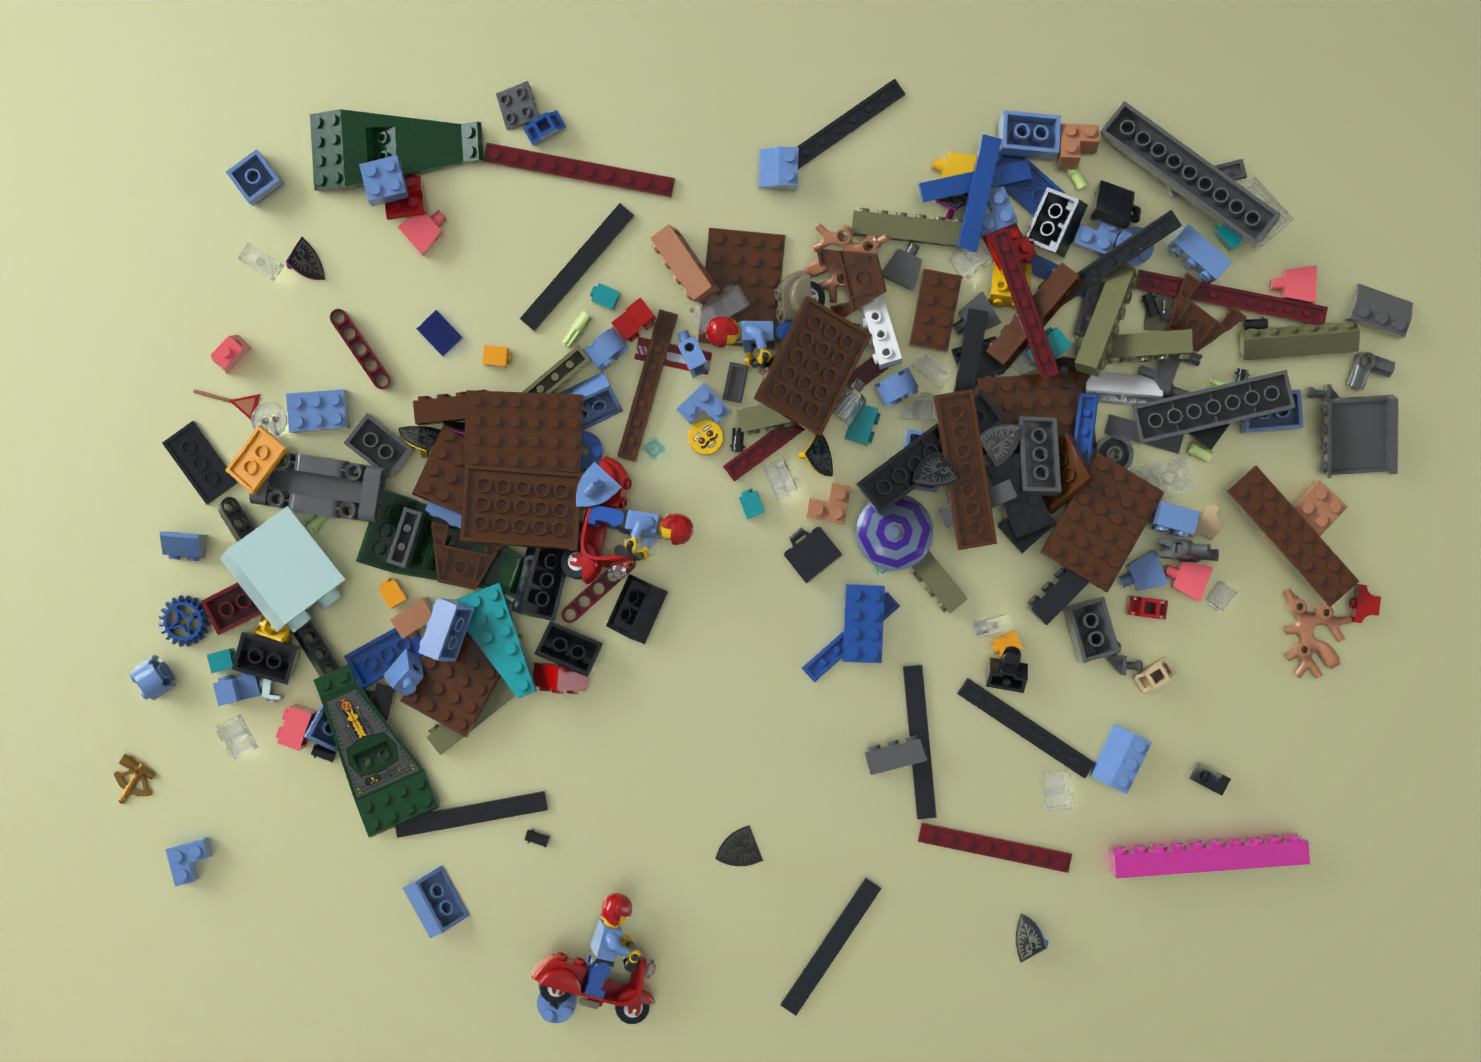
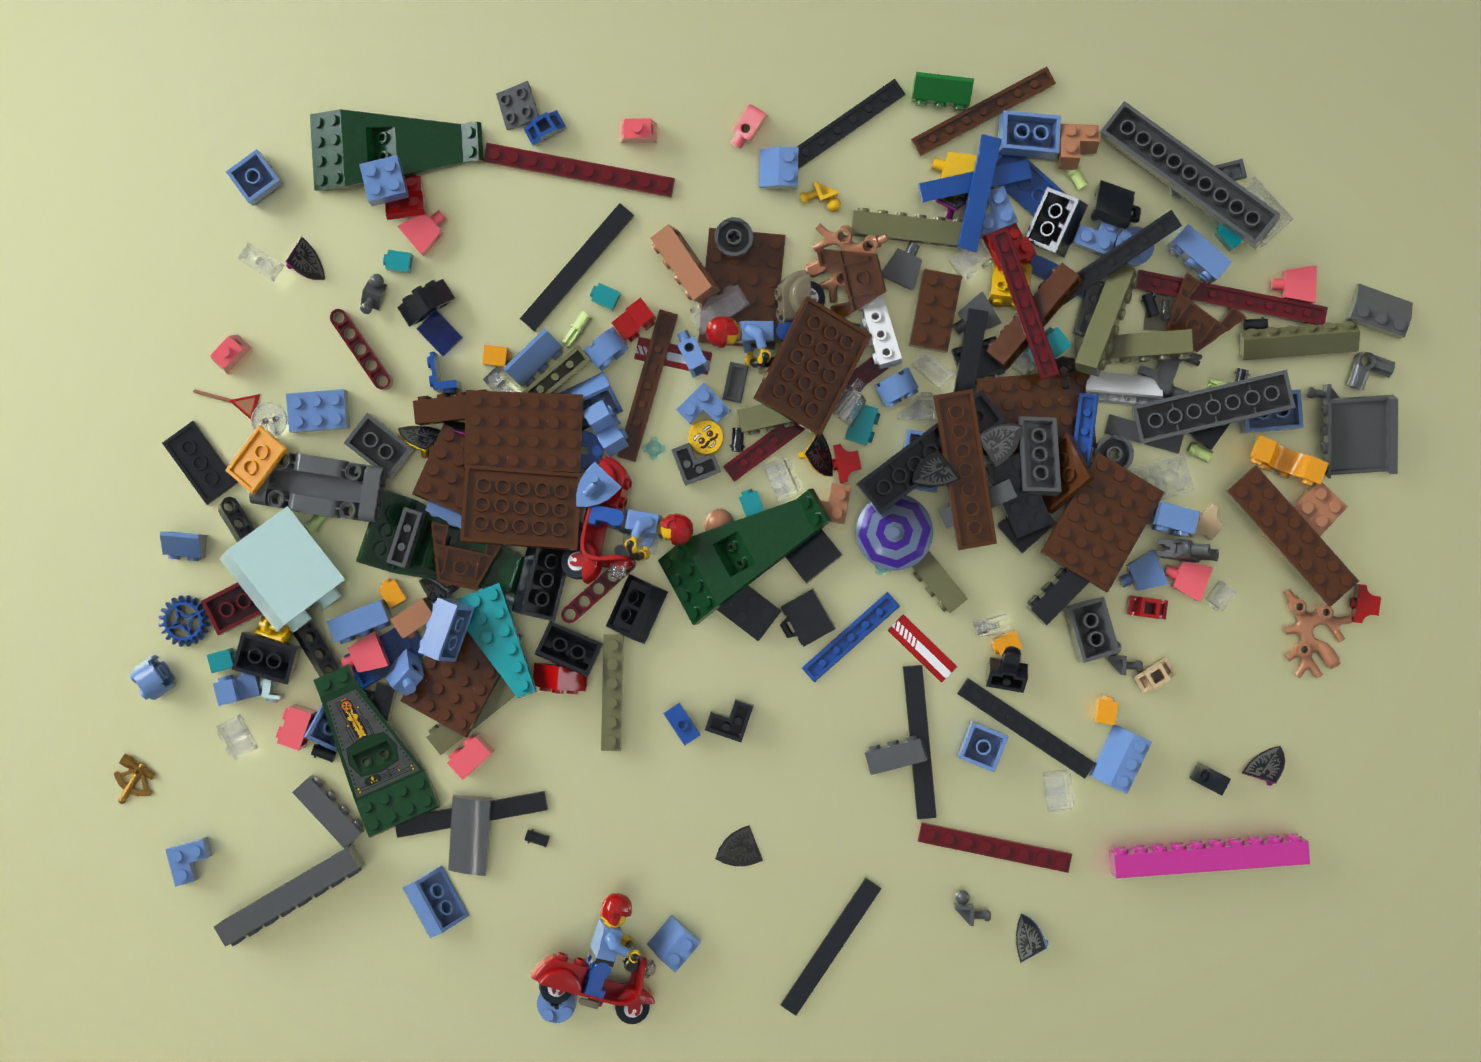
(286, 897): none -> dark grey brick
(328, 811): none -> dark grey brick
(360, 621): none -> medium blue brick
(367, 654): none -> coral torso
(372, 294): none -> dark grey piece
(398, 261): none -> teal brick
(425, 301): none -> black brick
(436, 590): none -> shield
(446, 387): none -> blue bracket
(469, 835): none -> dark grey slope
(471, 756): none -> coral brick
(500, 382): none -> clear slope
(534, 358): none -> medium blue slope
(605, 426): none -> medium blue brick
(612, 692): none -> olive brick
(638, 130): none -> coral torso
(673, 943): none -> medium blue slope
(682, 723): none -> blue brick
(692, 469): none -> dark grey brick
(711, 571): none -> dark green wing
(717, 518): none -> nougat hair
(727, 229): none -> dark grey brick
(733, 725): none -> black brick
(750, 612): none -> black brick
(754, 118): none -> coral torso
(807, 618): none -> black piece
(823, 193): none -> yellow piece
(845, 462): none -> red brick
(863, 623): blue brick -> none
(922, 648): none -> red sticker
(942, 90): none -> green slope
(967, 910): none -> dark grey piece
(982, 746): none -> medium blue brick
(983, 111): none -> reddish brown plate
(1106, 710): none -> light orange brick
(1267, 765): none -> shield
(1287, 462): none -> light orange brick

